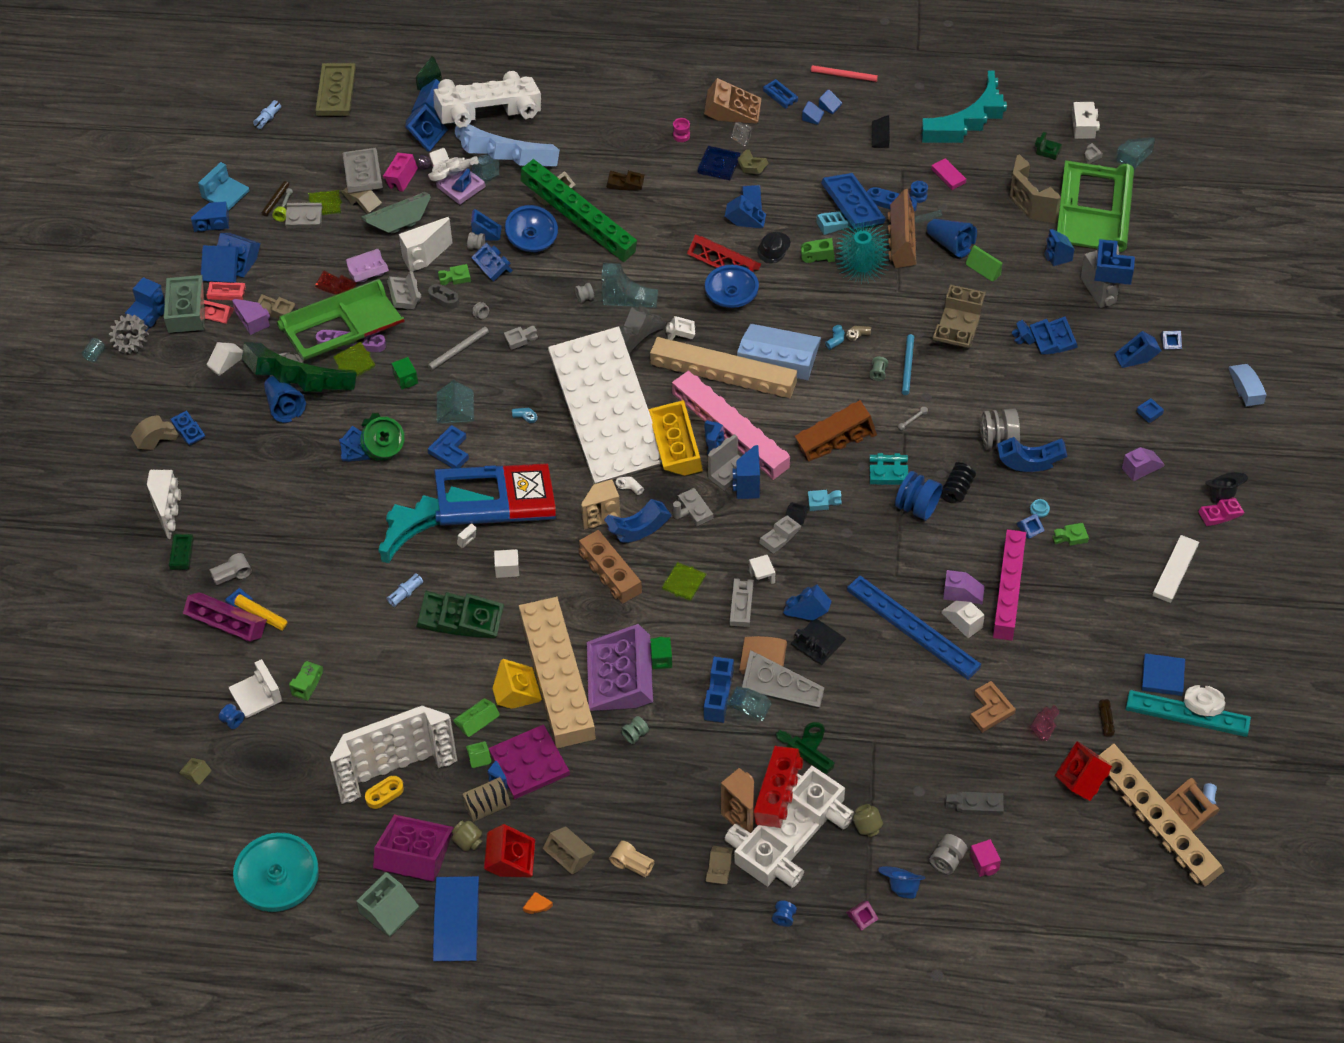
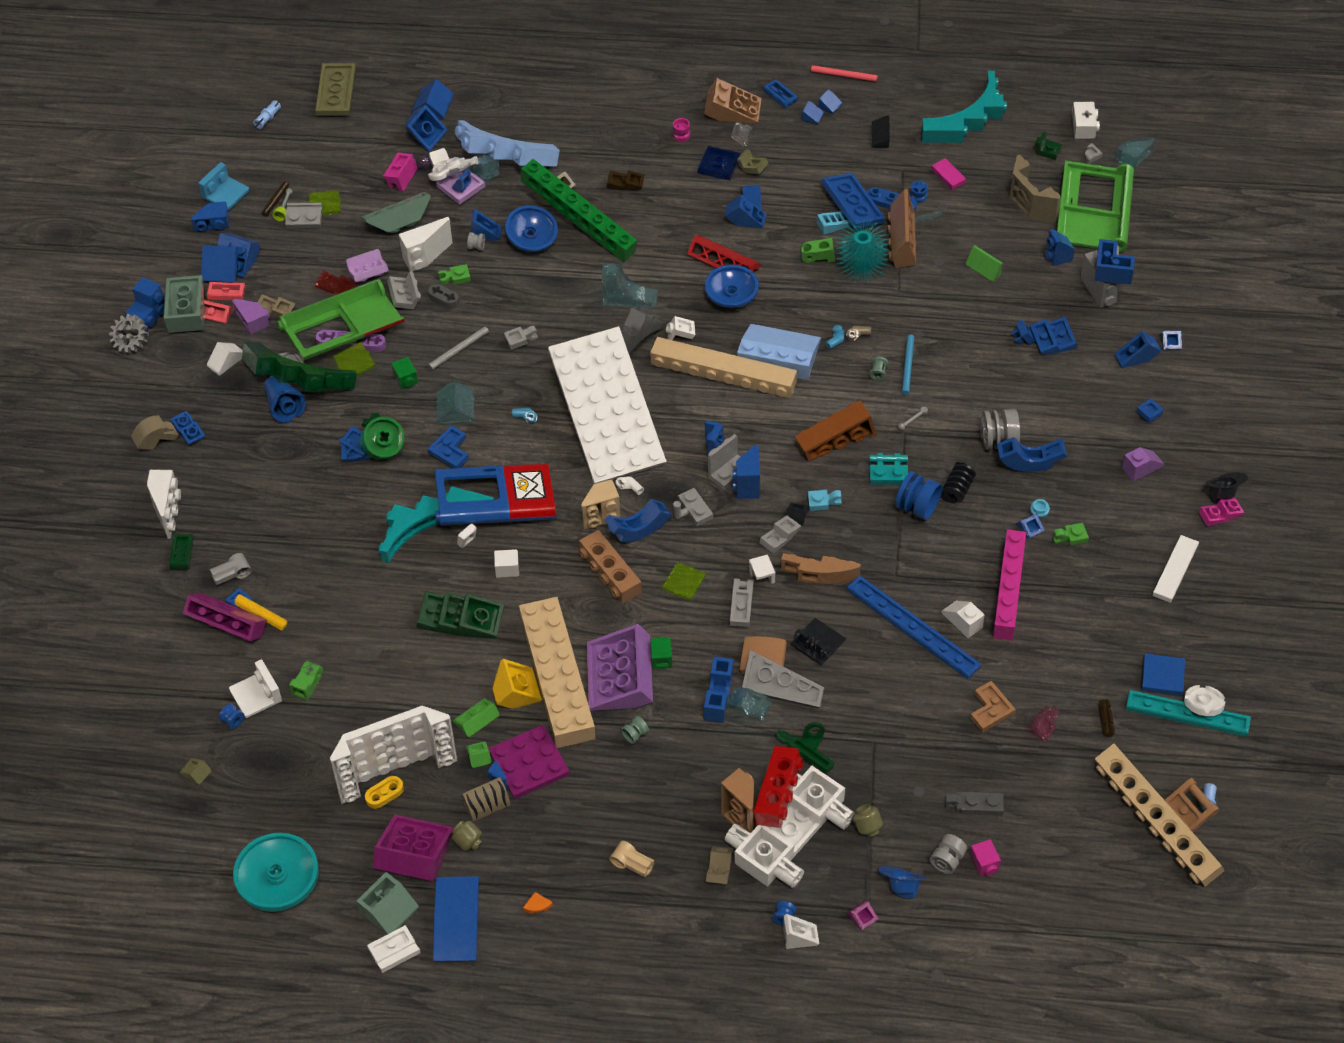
(93, 350): clear light blue beam -> none
(362, 170): light grey tile -> none
(365, 199): dark tan slope -> none
(393, 949): none -> white plate
(404, 590): light blue pin -> none
(428, 73): clear green slope -> none
(459, 102): white piece -> none
(480, 310): light grey plate -> none
(490, 261): blue bracket -> none
(509, 852): red slope -> none
(568, 849): dark tan brick -> none
(584, 292): light grey wheel -> none
(675, 438): yellow slope -> none
(713, 408): bright pink brick -> none
(773, 247): black piece -> none
(799, 933): none -> white slope
(809, 604): blue slope -> none
(826, 571): none -> medium nougat slope
(953, 235): blue cone -> none
(960, 316): dark tan slope -> none
(963, 587): medium lavender slope -> none
(1083, 771): red slope -> none
(1248, 384): light blue slope -> none

